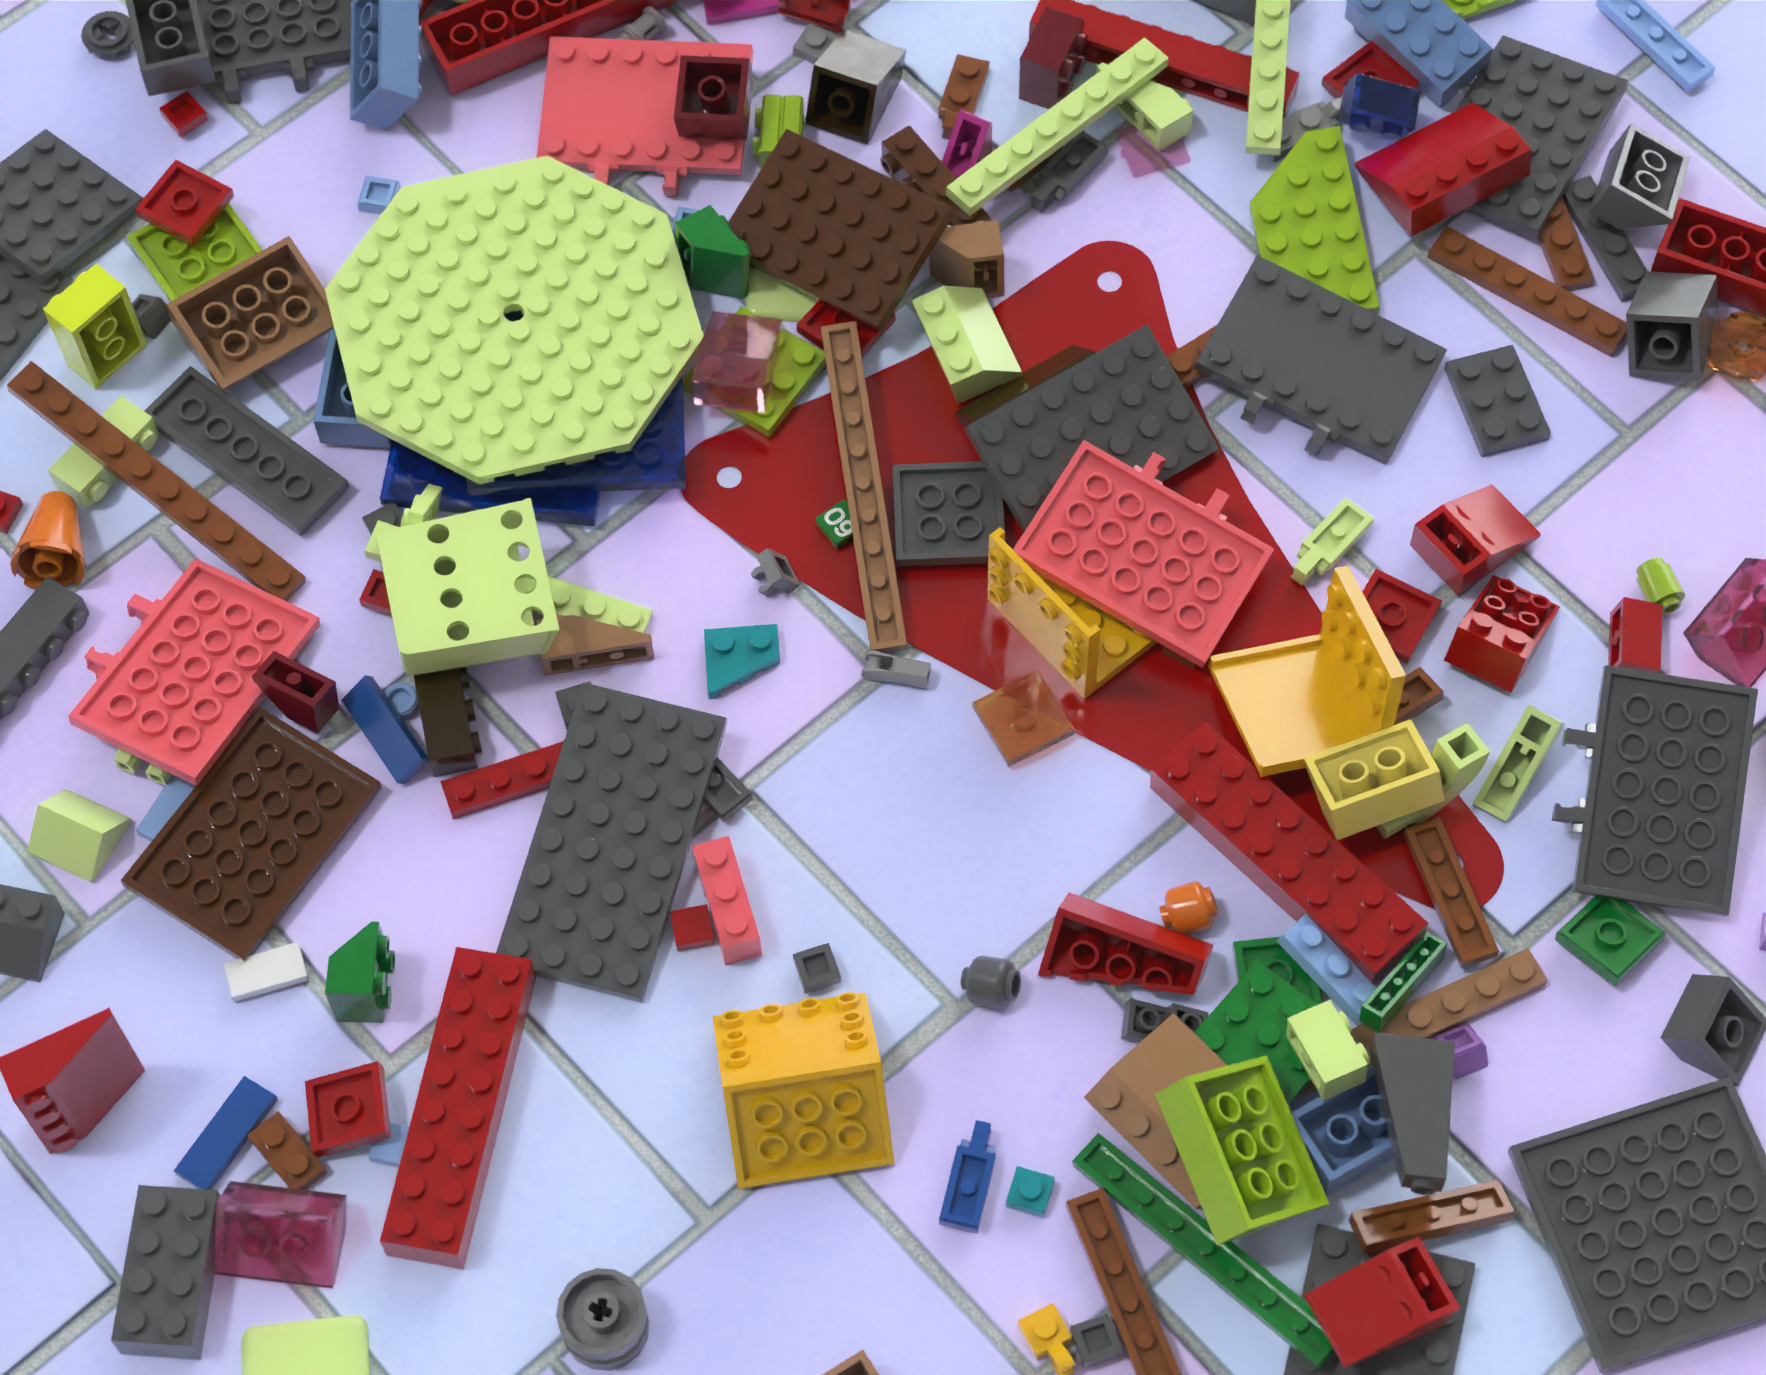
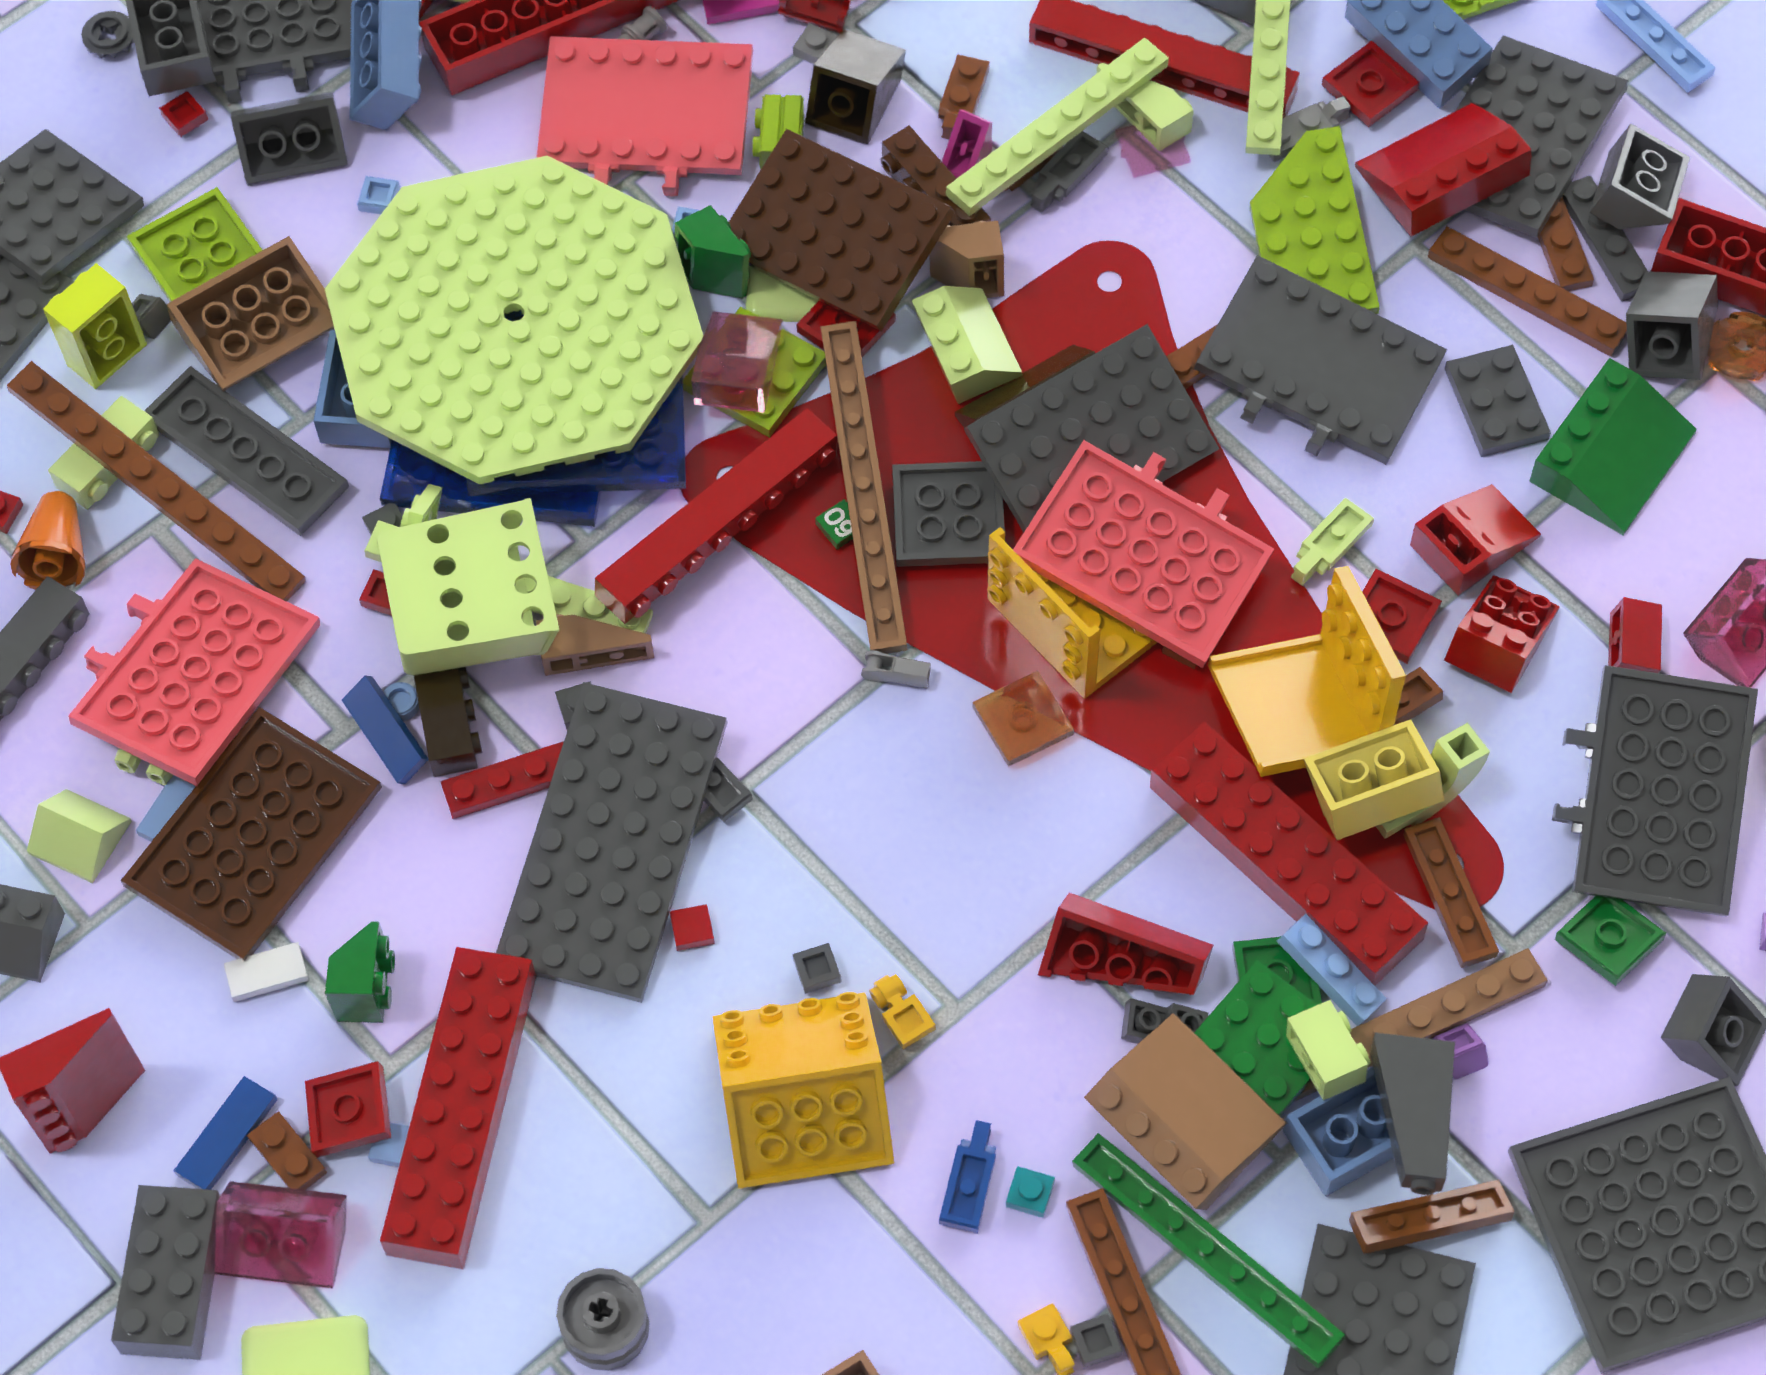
(184, 202): red plate -> none
(289, 138): none -> dark grey slope
(298, 691): dark red slope -> none
(713, 97): dark red brick -> none
(715, 516): none -> red brick
(727, 900): coral arch -> none
(738, 654): teal wing -> none
(778, 573): dark grey tile -> none
(906, 1017): none -> yellow plate
(991, 982): dark grey head -> none
(1052, 58): dark red brick -> none
(1189, 908): orange head -> none
(1241, 1148): lime slope -> none
(1379, 107): clear blue brick -> none
(1382, 1302): red slope -> none
(1402, 982): green piece -> none
(1519, 762): yellowish green slope -> none
(1613, 448): none -> green slope
(1660, 584): lime brick -> none

